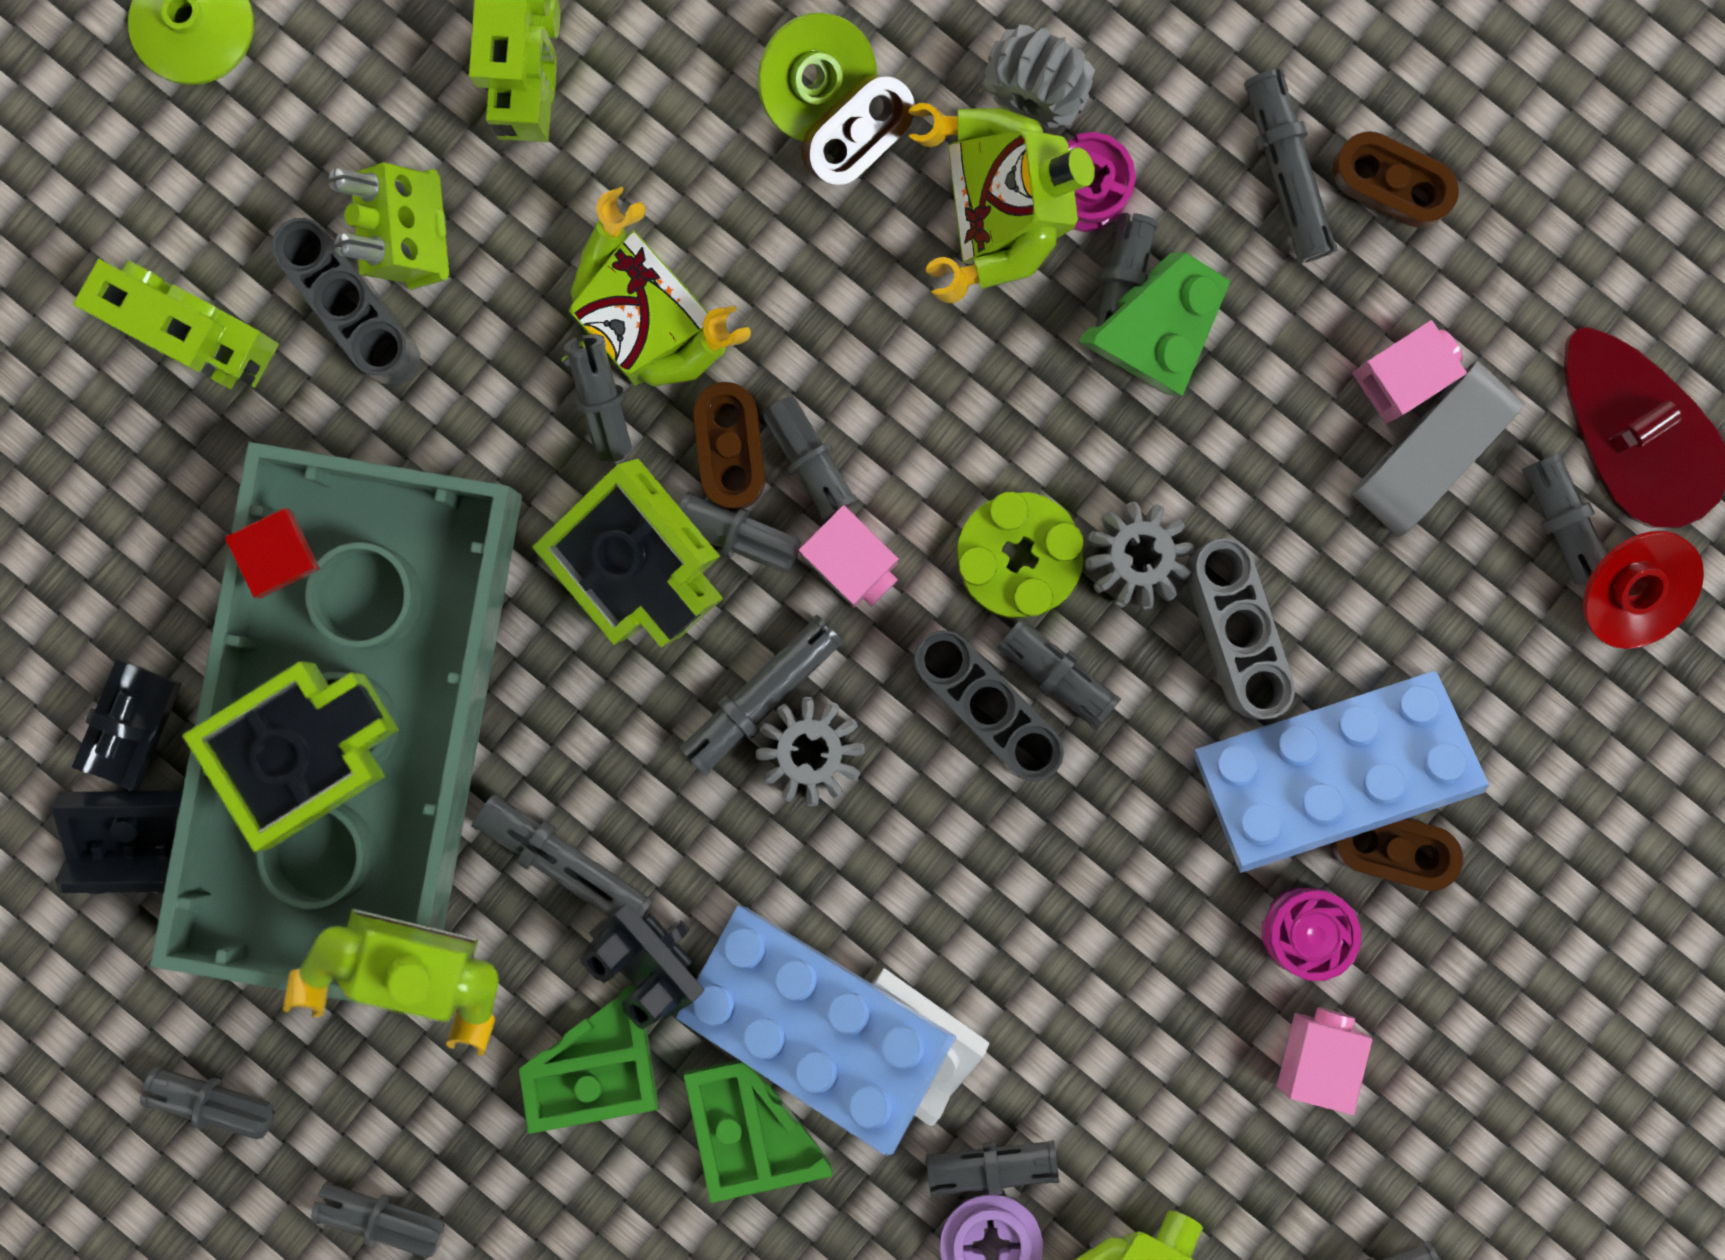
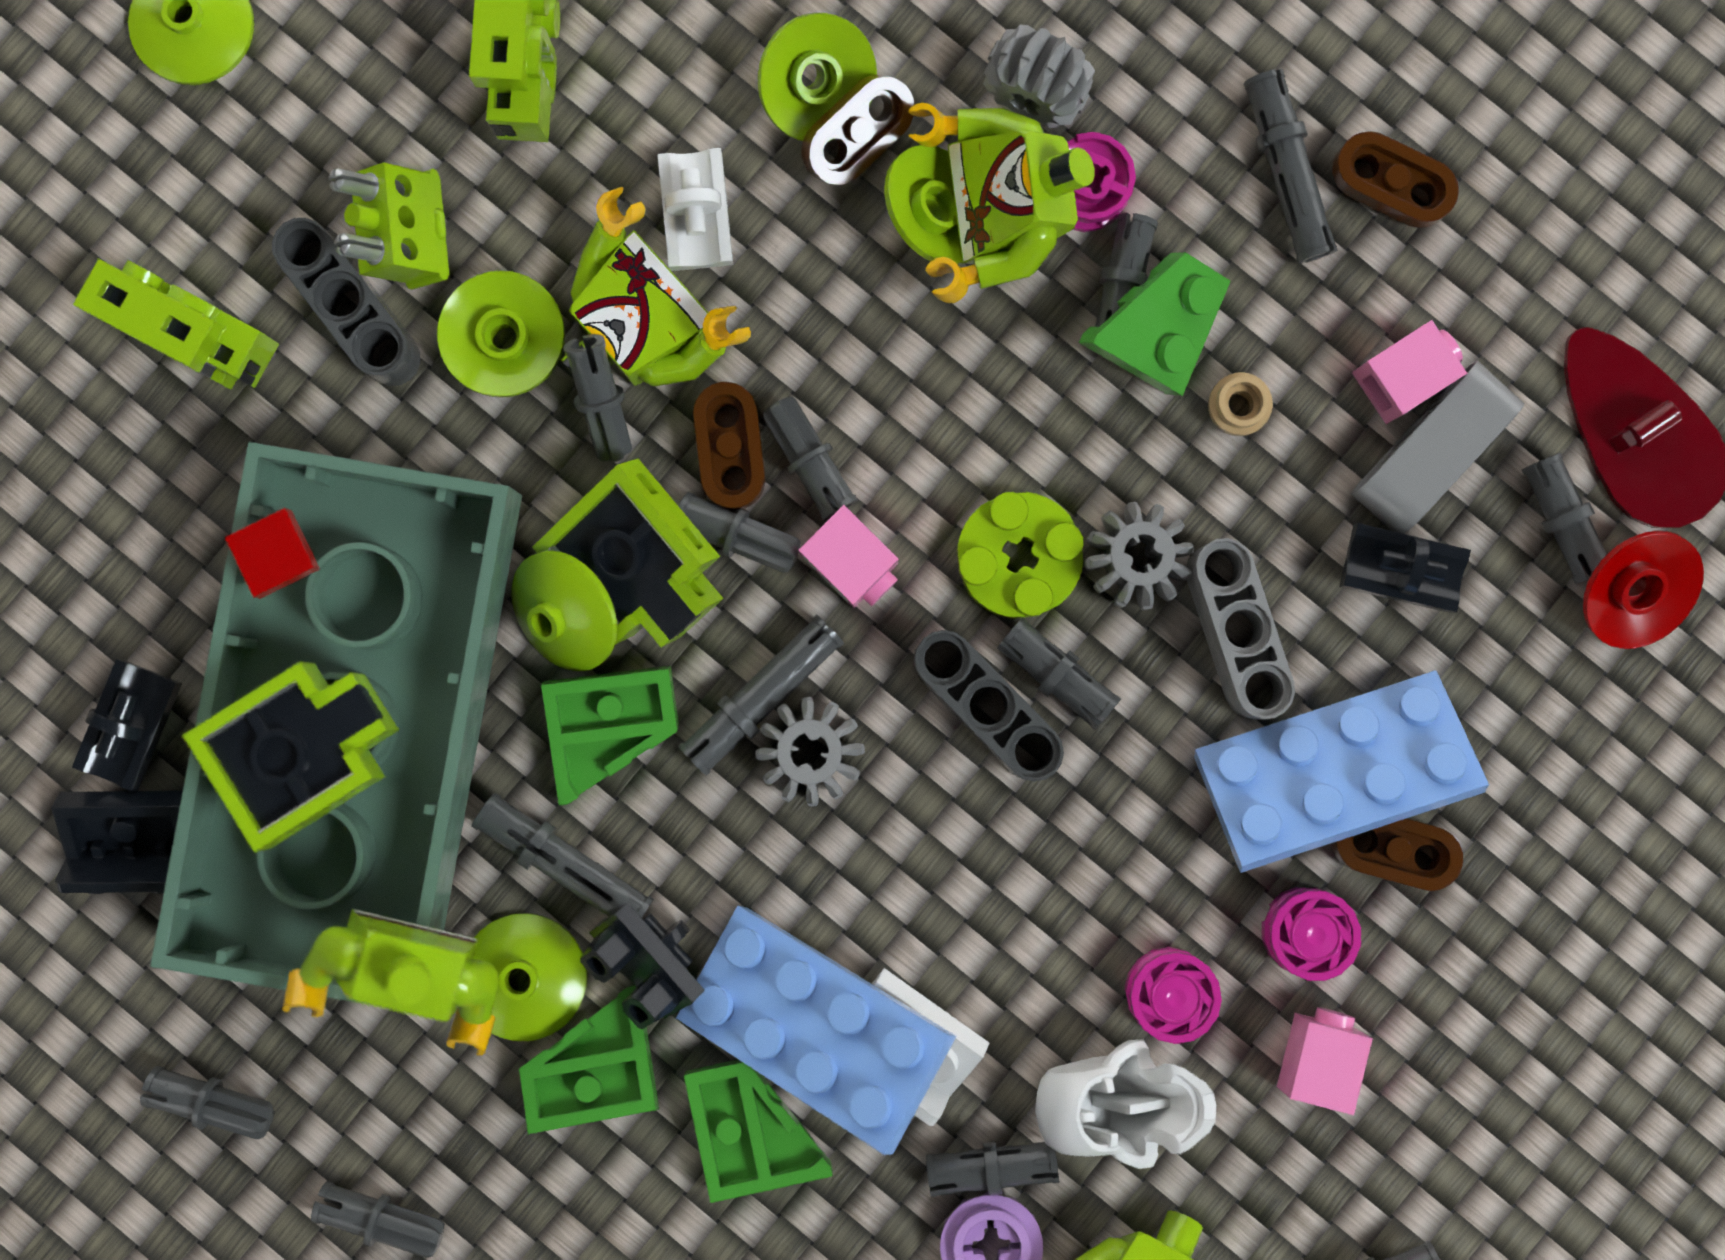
(483, 309): none -> lime dish
(554, 968): none -> lime dish
(564, 610): none -> lime dish
(605, 723): none -> bright green wing
(695, 210): none -> white hips
(923, 202): none -> lime dish
(1123, 1107): none -> white head
(1173, 995): none -> dark pink wheel
(1253, 390): none -> tan plate
(1404, 568): none -> black hips

